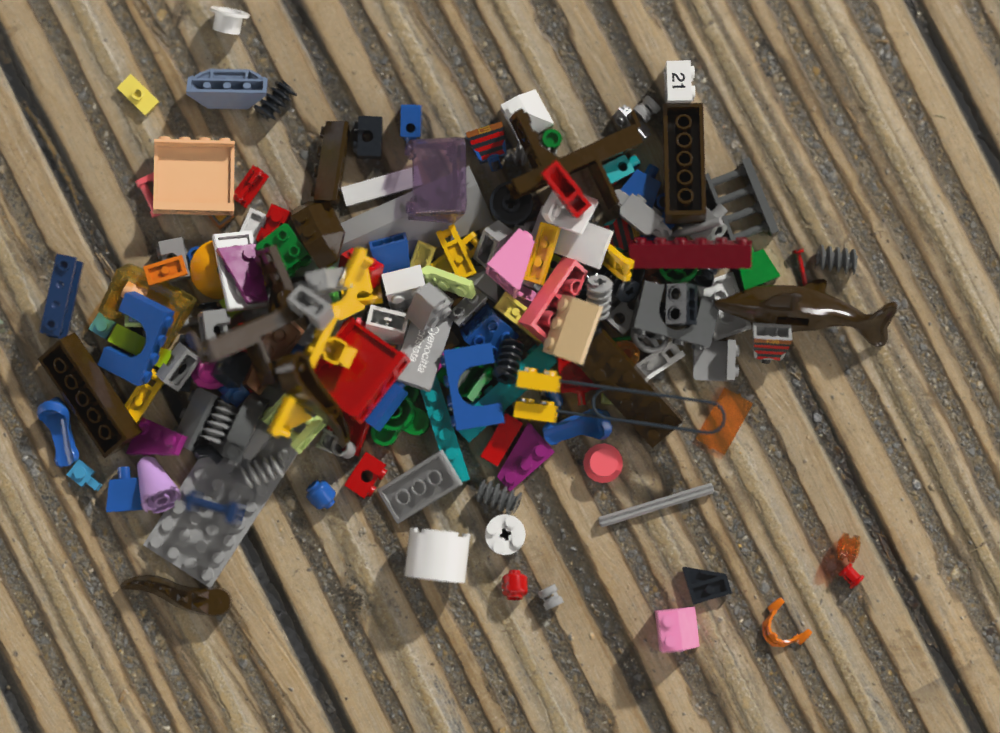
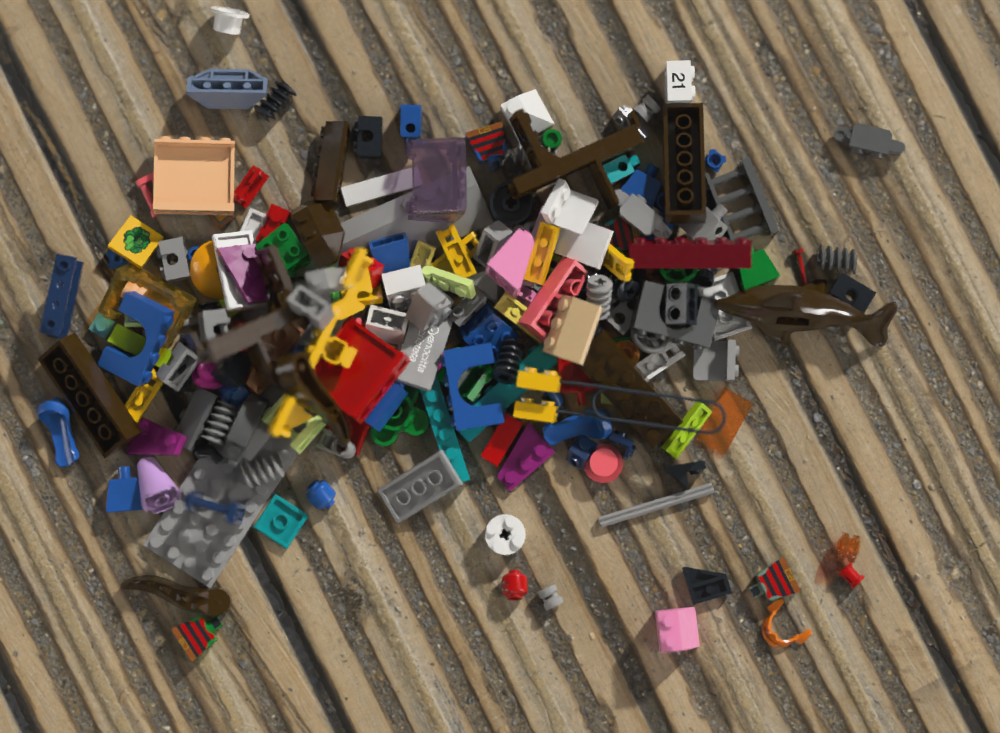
(82, 475): dark azure plate -> none
(112, 259): none -> blue plate
(135, 242): none -> yellow tile
(138, 94): light yellow plate -> none
(165, 270): orange plate -> none
(197, 635): none -> torso
(281, 521): none -> teal tile
(355, 481): red brick -> none
(437, 555): white brick -> none
(498, 498): dark grey piece -> none
(566, 189): red slope -> none
(581, 451): none -> dark blue bracket
(620, 438): none -> dark blue bracket
(679, 471): none -> black slope
(693, 420): none -> lime plate
(696, 228): light grey bar -> none
(713, 154): none -> blue plate
(771, 341): torso -> none
(775, 581): none -> torso
(863, 294): none -> black brick
(869, 140): none -> dark grey hinge

